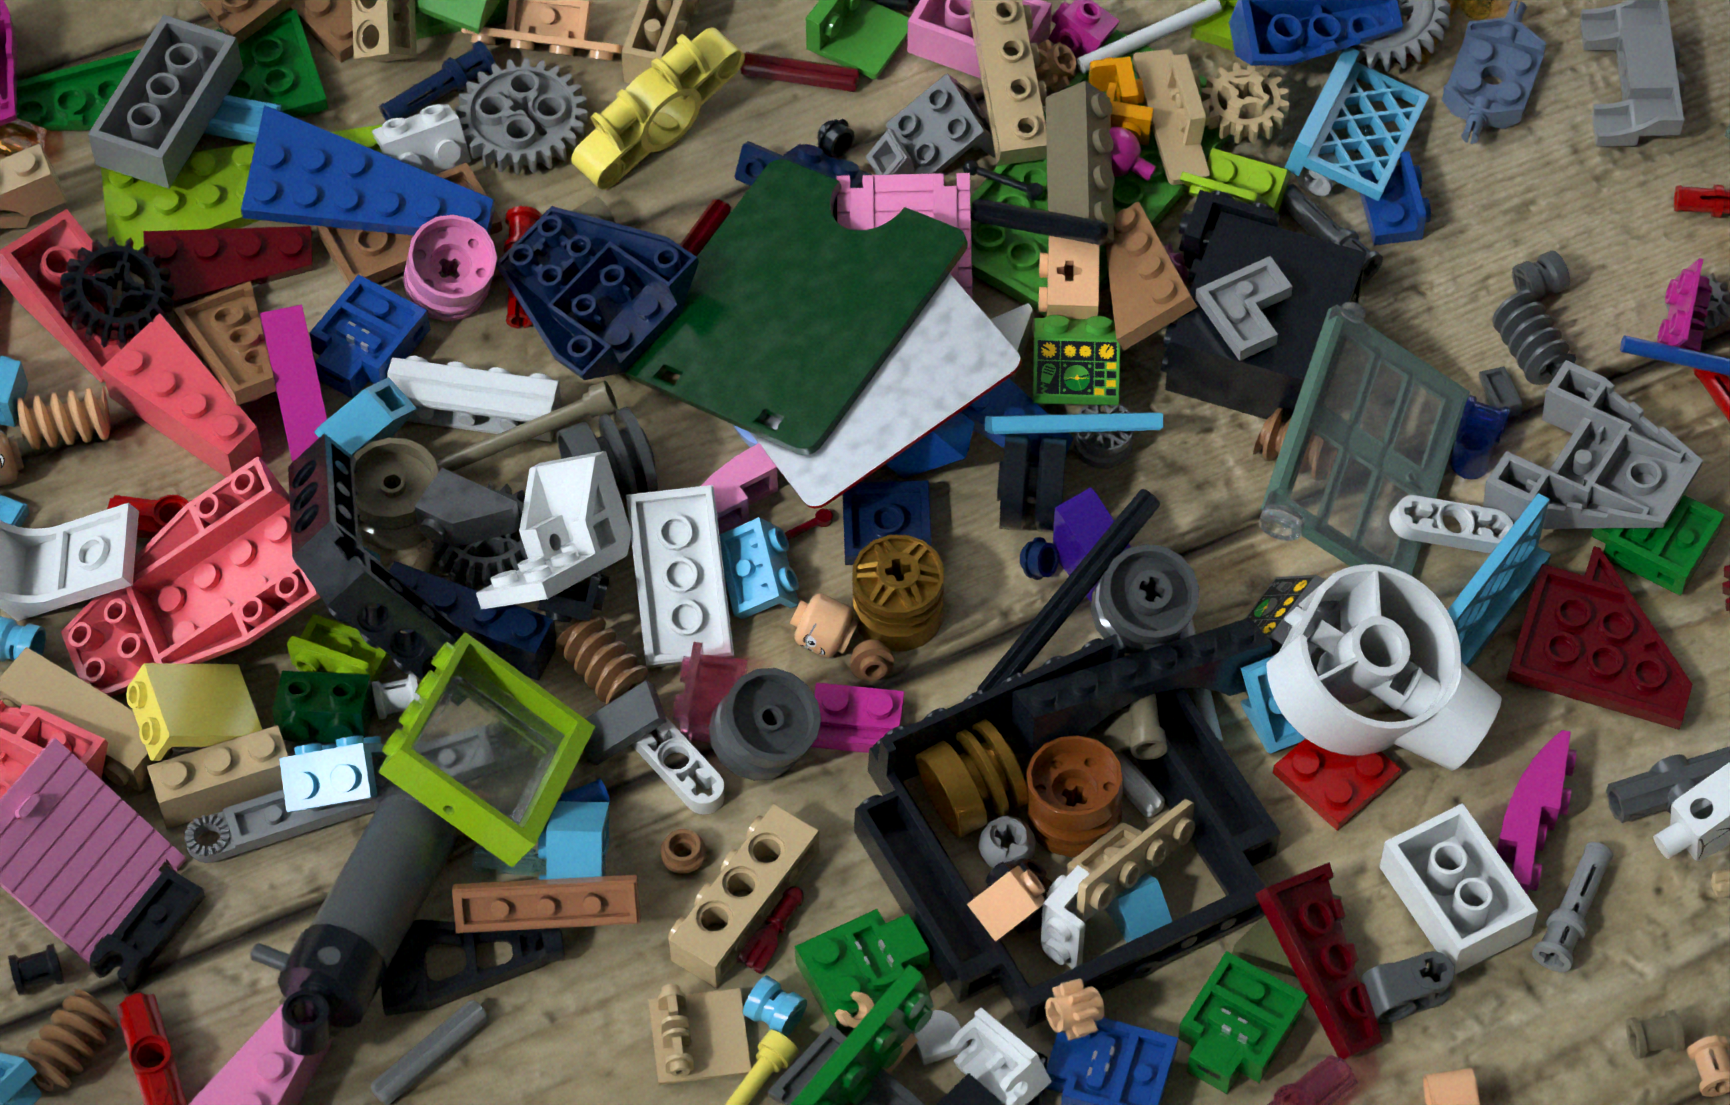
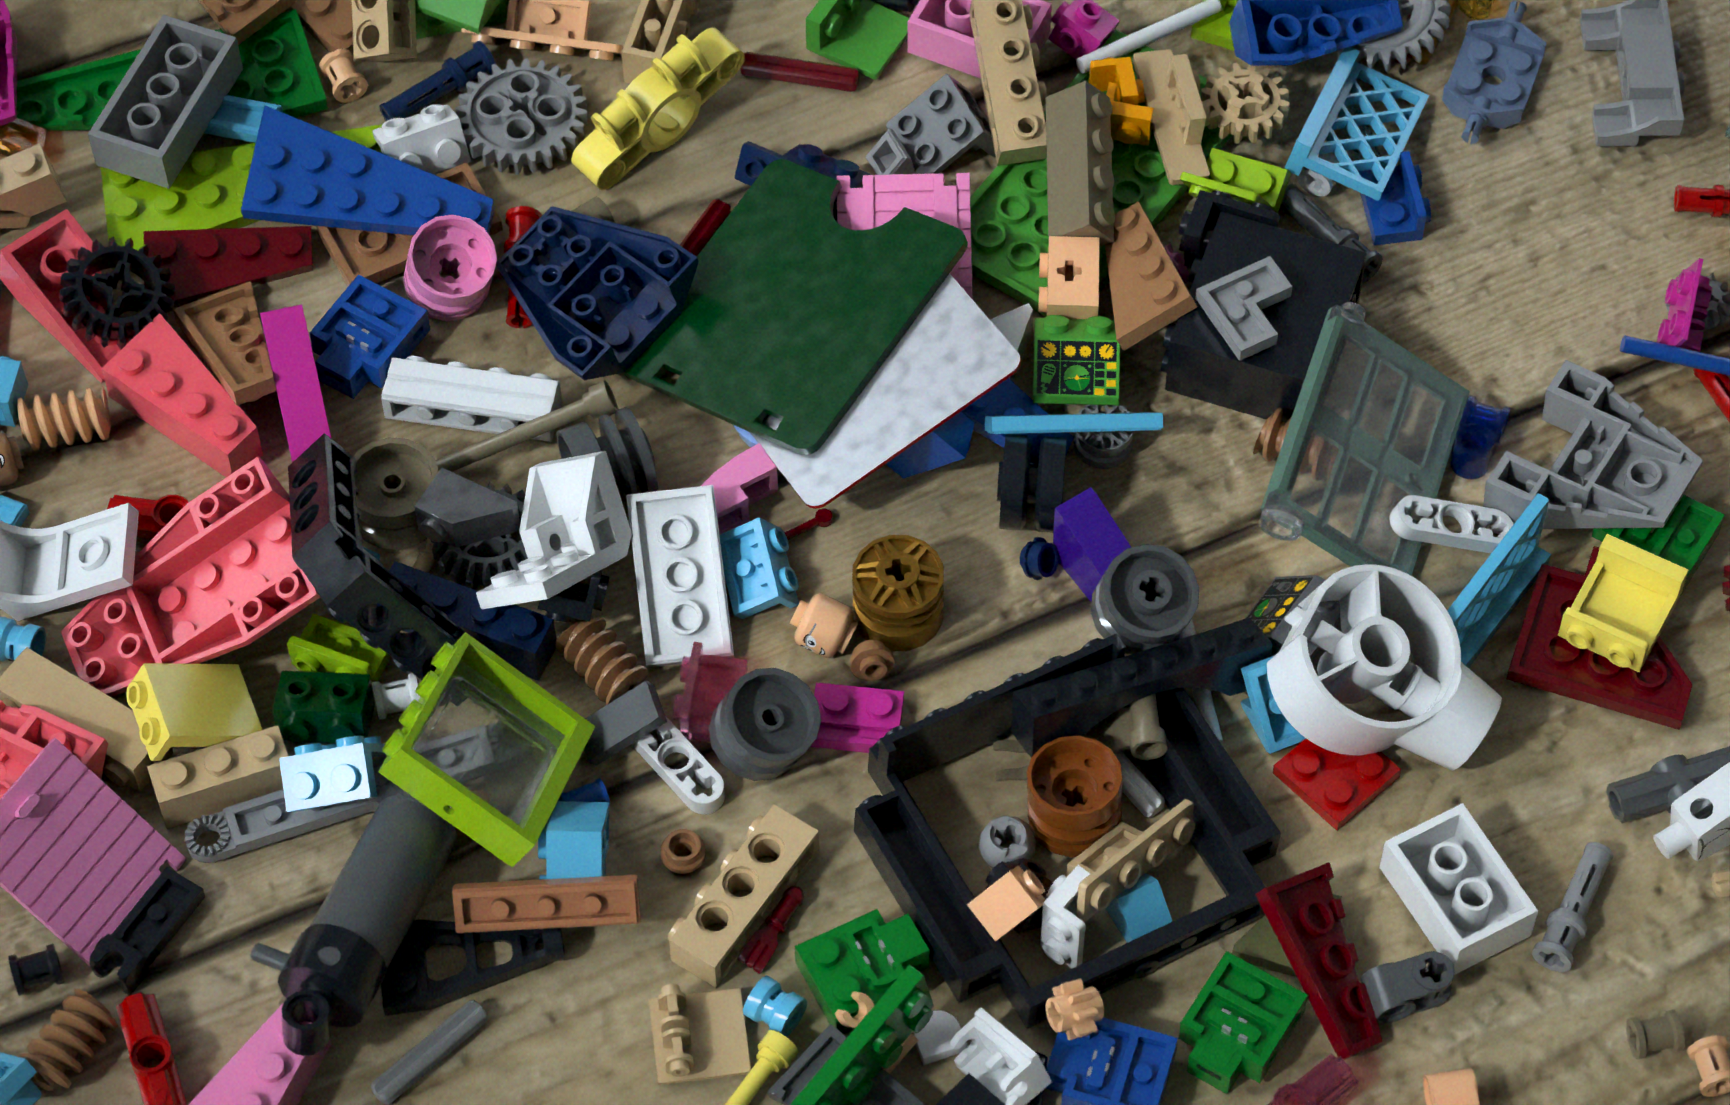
(343, 75): none -> light nougat bush
(368, 417): medium azure slope -> none
(486, 861): clear light blue axle -> none
(835, 137): black plate -> none
(882, 510): dark blue plate -> none
(980, 774): pearl gold wheel -> none
(1033, 190): black hinge -> none
(1039, 221): black axle -> none
(1056, 65): light nougat gear -> none
(1073, 589): black axle -> none
(1126, 155): dark pink piece -> none
(1500, 390): dark grey piece -> none
(1531, 337): dark grey piece -> none
(1536, 808): dark pink slope -> none
(1543, 276): dark grey wheel -> none
(1623, 603): none -> light yellow panel

